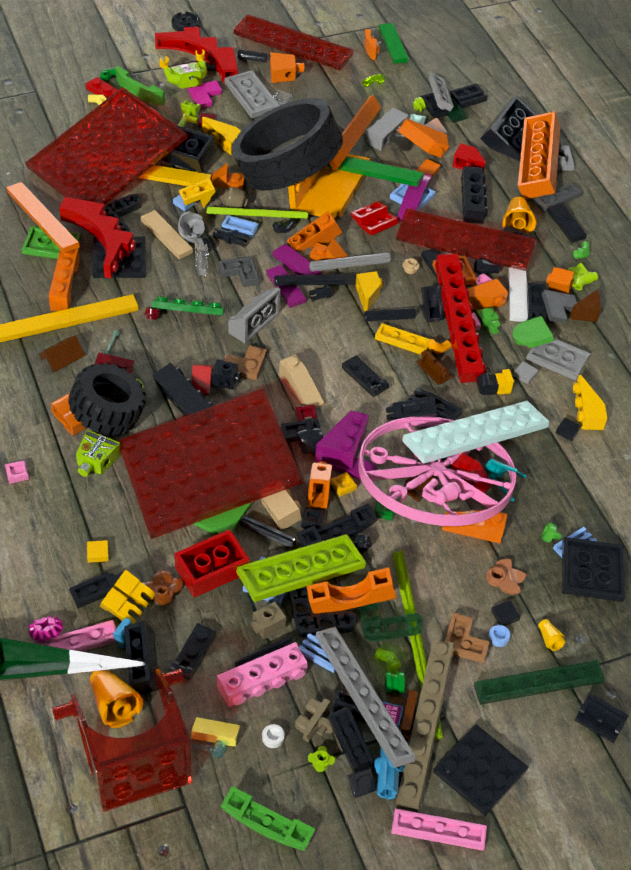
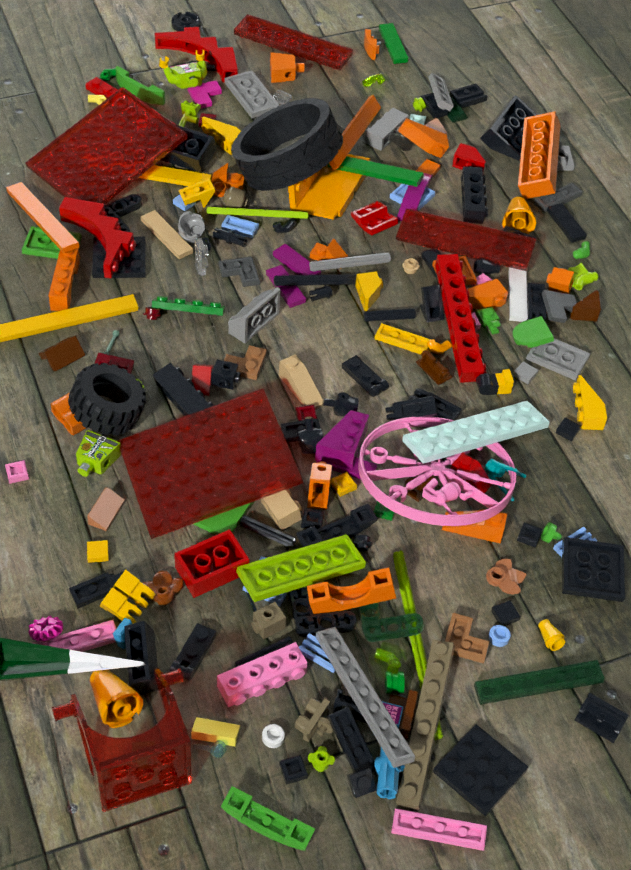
(105, 509): none -> nougat slope
(220, 188): none -> orange plate
(250, 55): black axle -> none
(293, 769): none -> black tile
(319, 231): orange slope -> none
(342, 404): none -> black piece
(529, 534): none -> black tile

